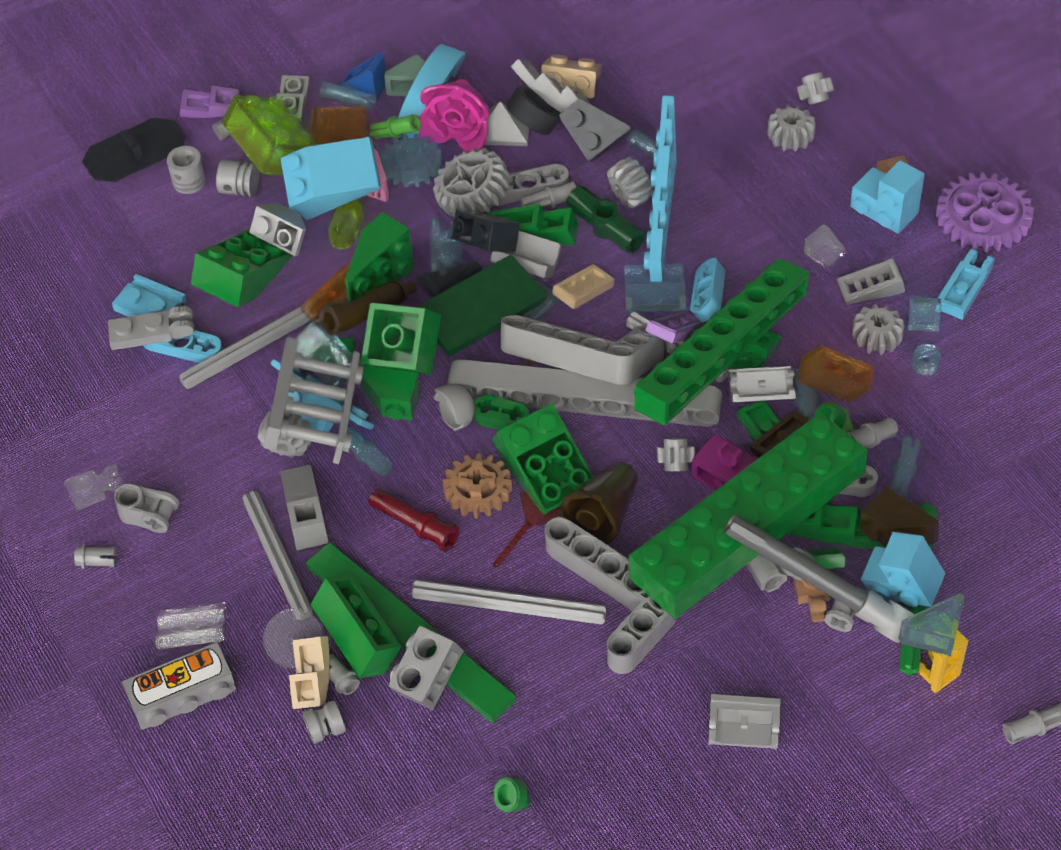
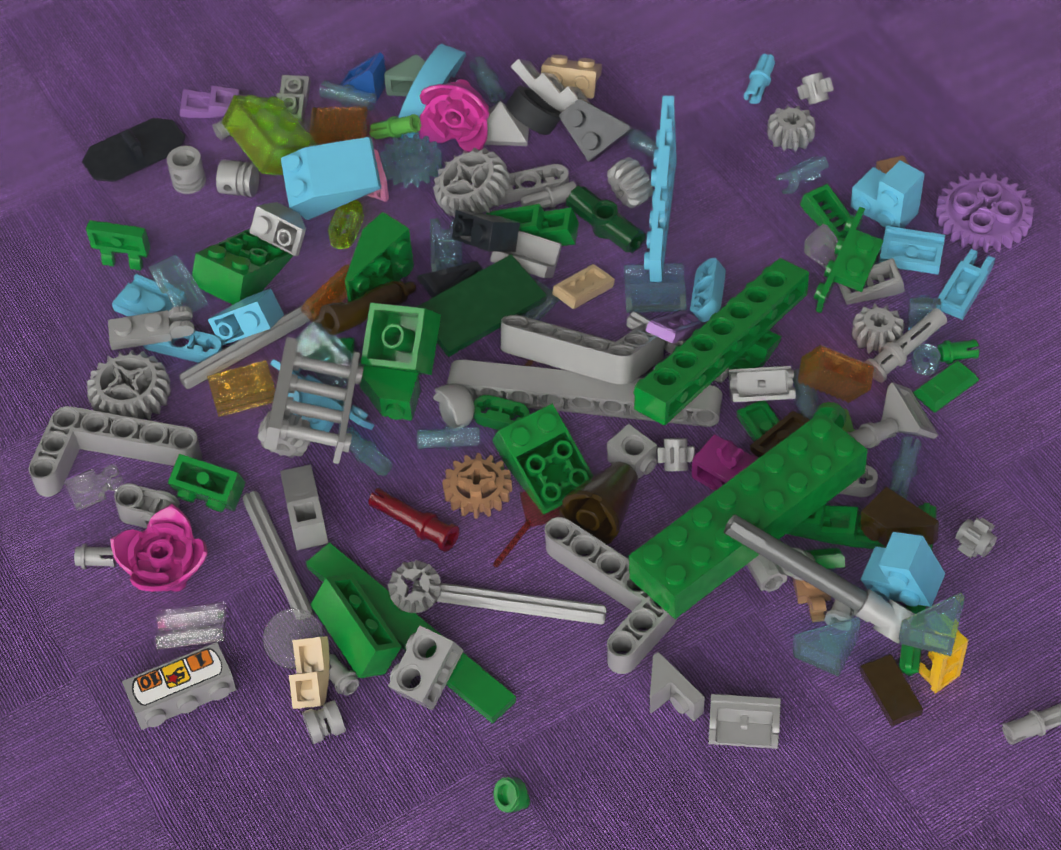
(105, 433): none -> light grey beam
(119, 239): none -> green plate
(129, 386): none -> light grey gear
(144, 551): none -> dark pink brick
(178, 283): none -> clear light blue slope
(206, 482): none -> green brick
(242, 388): none -> clear yellow plate
(247, 317): none -> medium azure slope
(416, 601): none -> light grey gear
(448, 437): none -> clear light blue axle
(487, 80): none -> clear light blue pin
(630, 442): none -> light grey brick
(671, 684): none -> light grey slope
(760, 78): none -> medium azure axle
(806, 170): none -> clear light blue plate
(825, 194): none -> green slope
(828, 645): none -> clear light blue slope
(854, 260): none -> green bracket
(891, 690): none -> dark brown tile
(896, 352): none -> light grey pin
(906, 411): none -> light grey slope
(913, 249): none -> medium azure plate
(946, 386): none -> green tile
(957, 350): none -> green pin
(976, 537): none -> light grey gear

